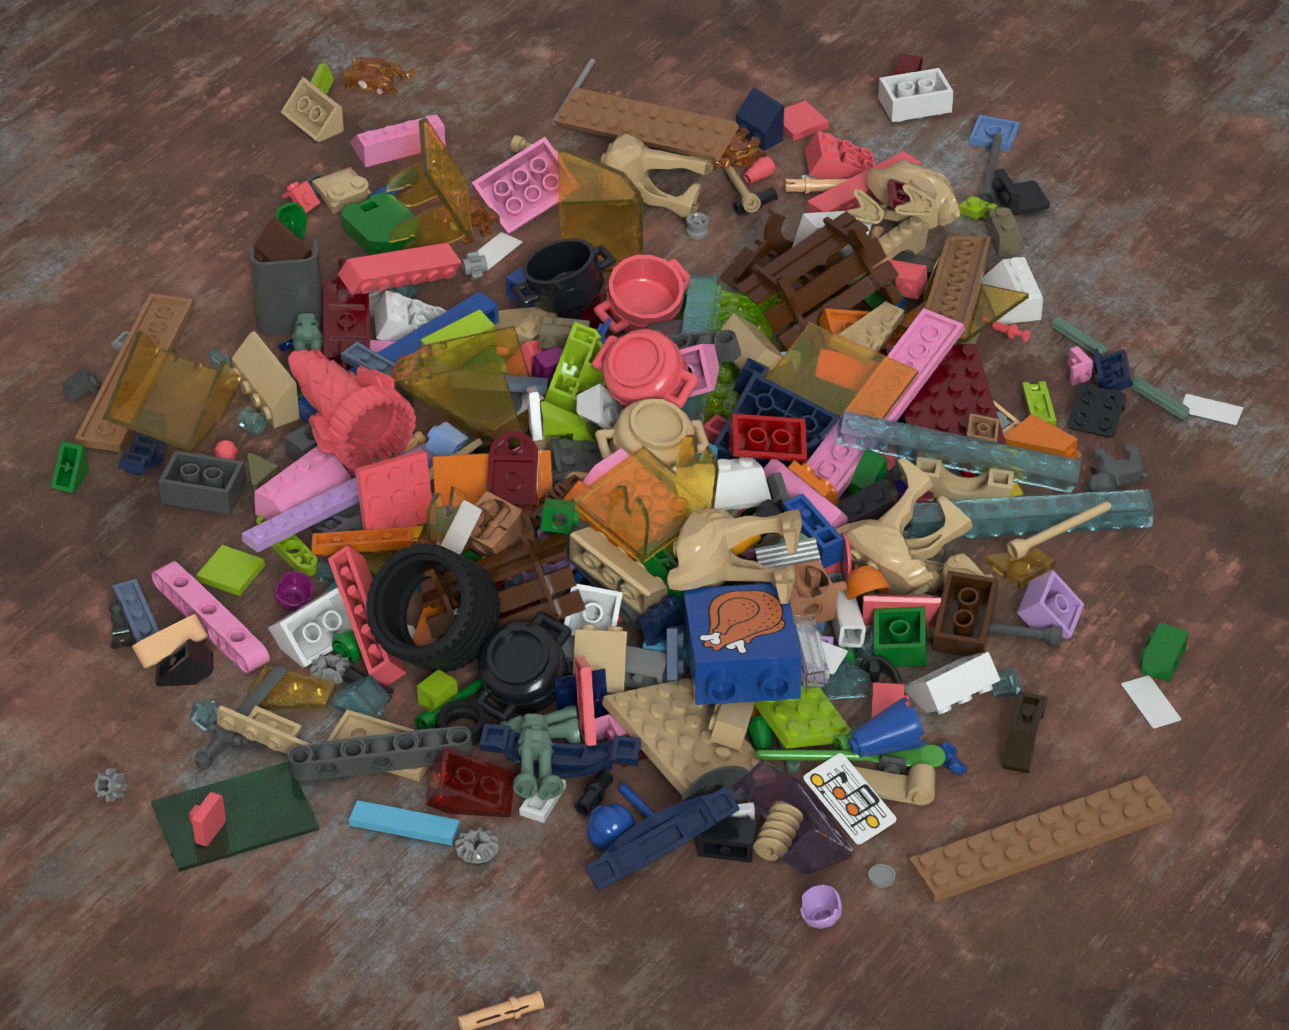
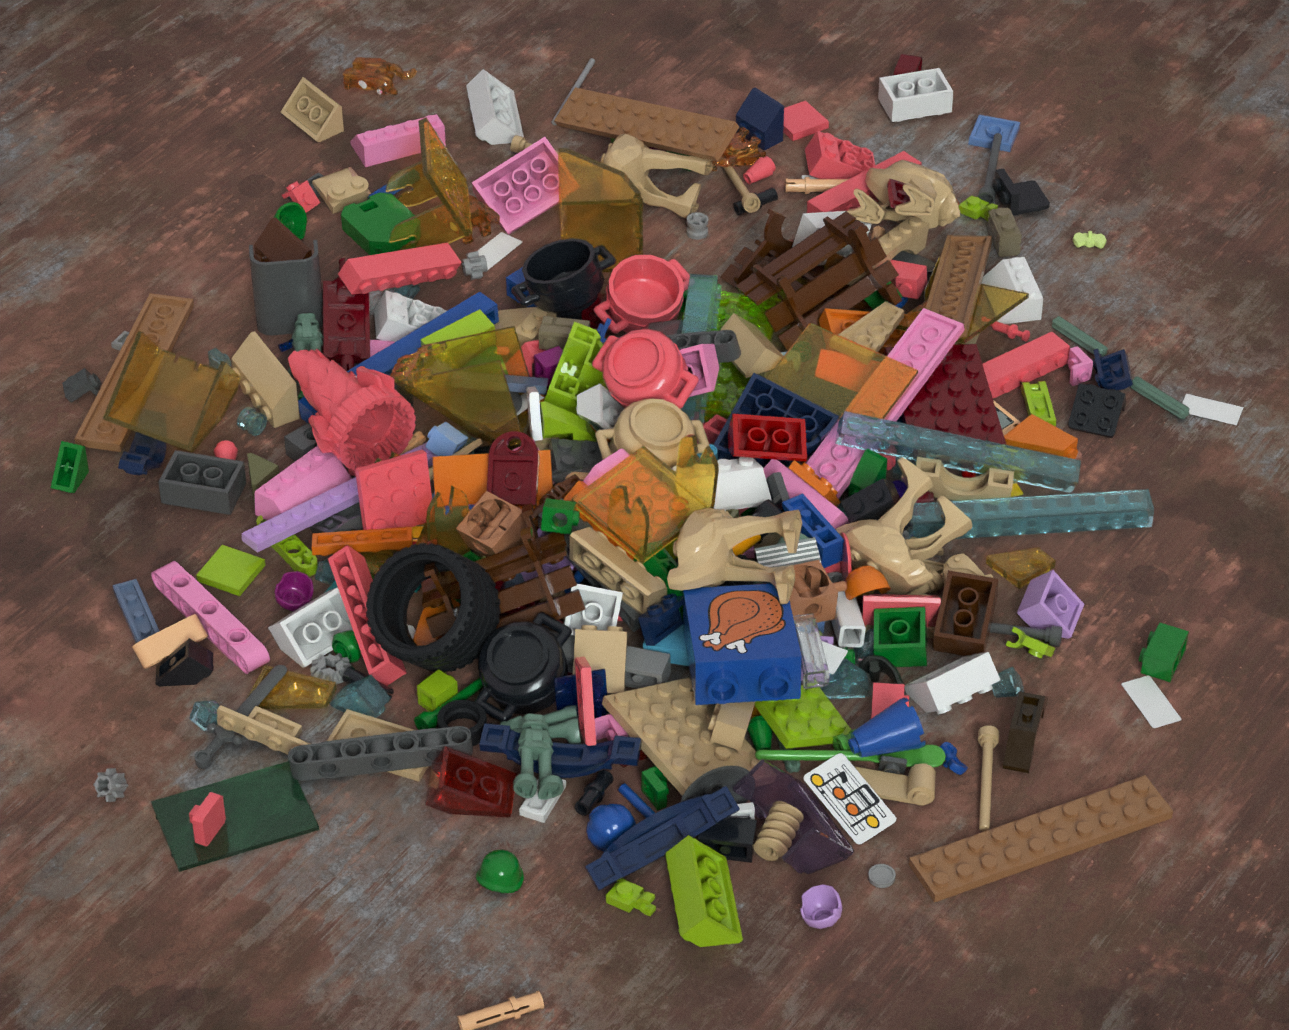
(120, 631): pearl dark grey piece -> none
(323, 78): lime tile -> none
(360, 355): sand blue tile -> none
(404, 822): medium azure tile -> none
(461, 527): white sticker -> none
(484, 852): light grey gear -> none
(493, 109): none -> white slope
(500, 872): none -> green helmet
(629, 896): none -> lime plate
(655, 787): none -> green bracket
(675, 663): sand blue plate -> none
(703, 894): none -> lime slope
(750, 367): dark blue brick -> none
(982, 428): medium nougat piece -> none
(988, 739): none -> tan piece
(1019, 547): tan piece -> none
(1026, 363): none -> coral brick
(1035, 646): none -> lime plate
(1089, 240): none -> yellowish green piece
(1114, 472): dark grey animal -> none

